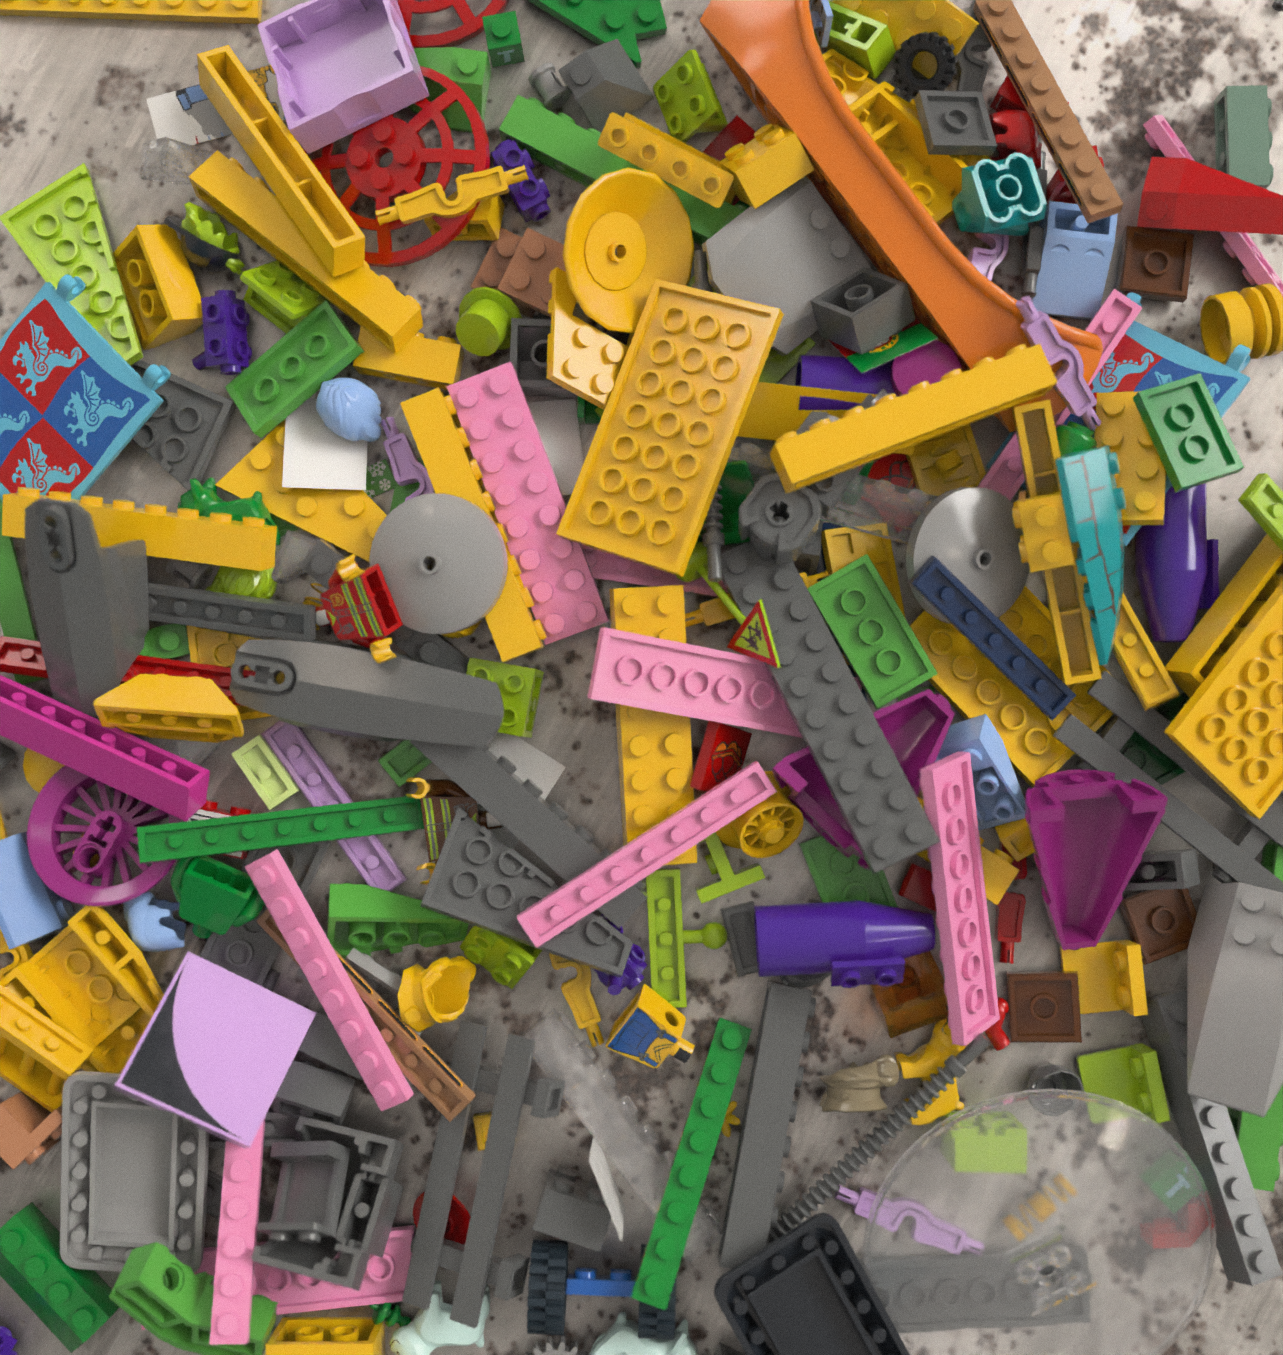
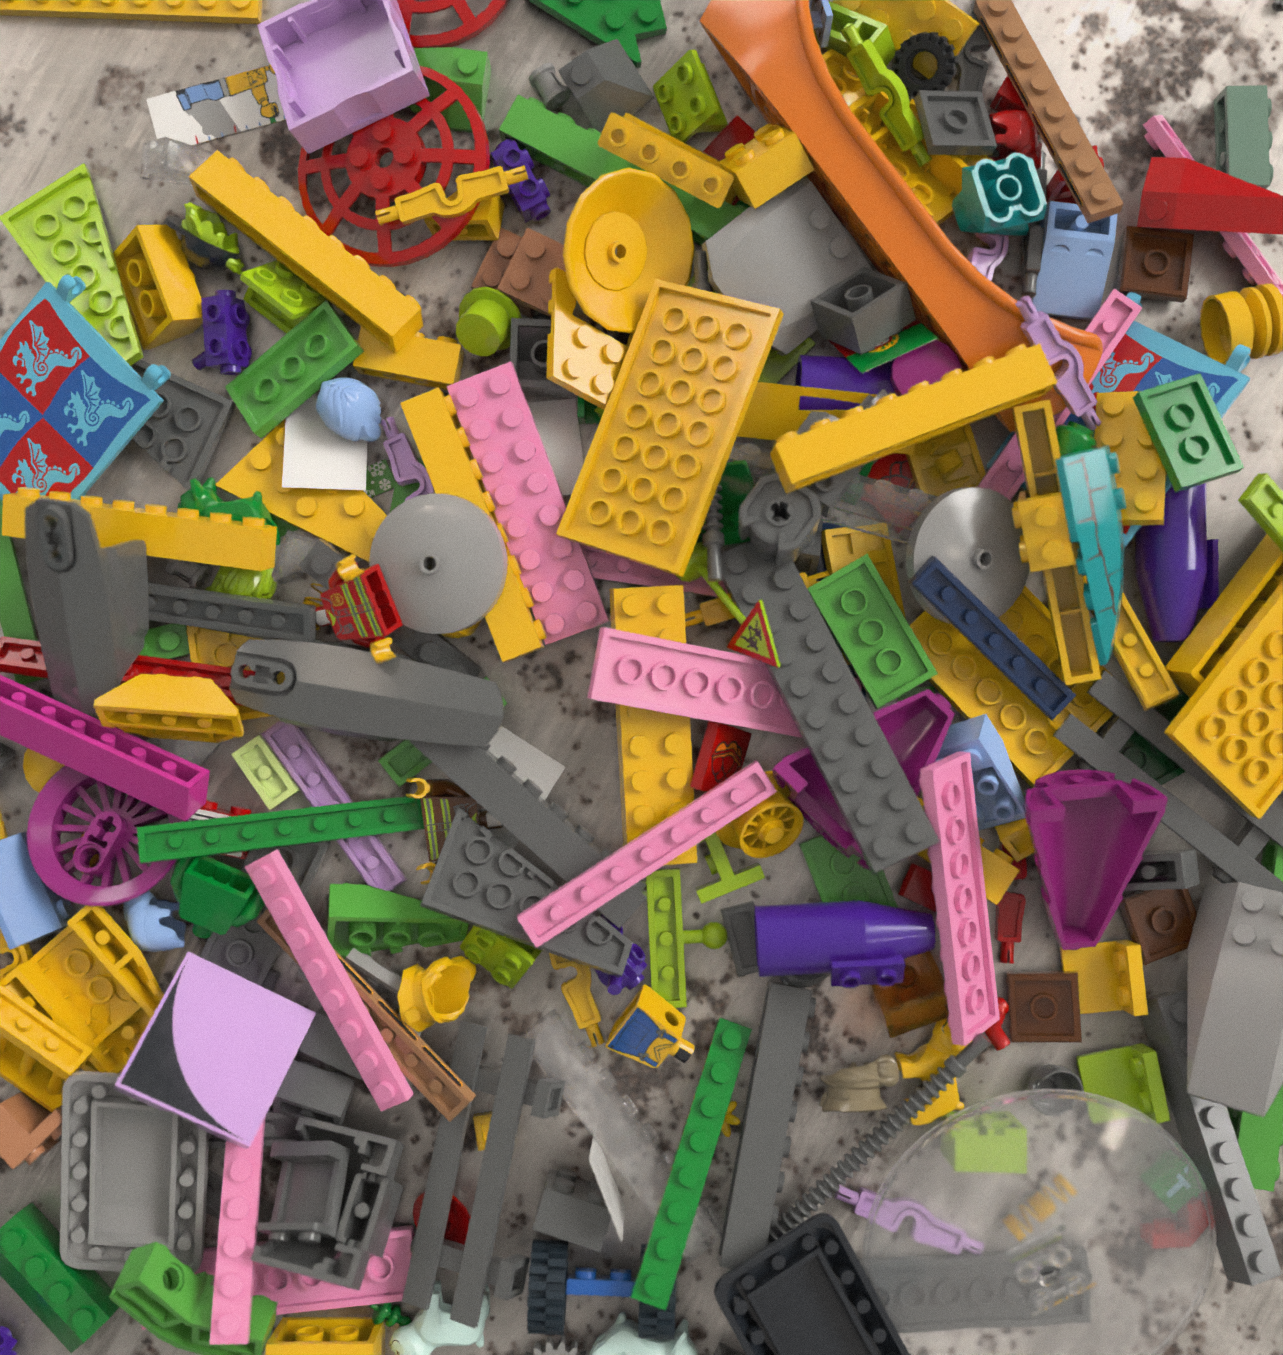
(281, 161): yellow brick -> none
(503, 39): green brick -> none
(519, 690): lime bracket -> none
(878, 78): none -> lime piece

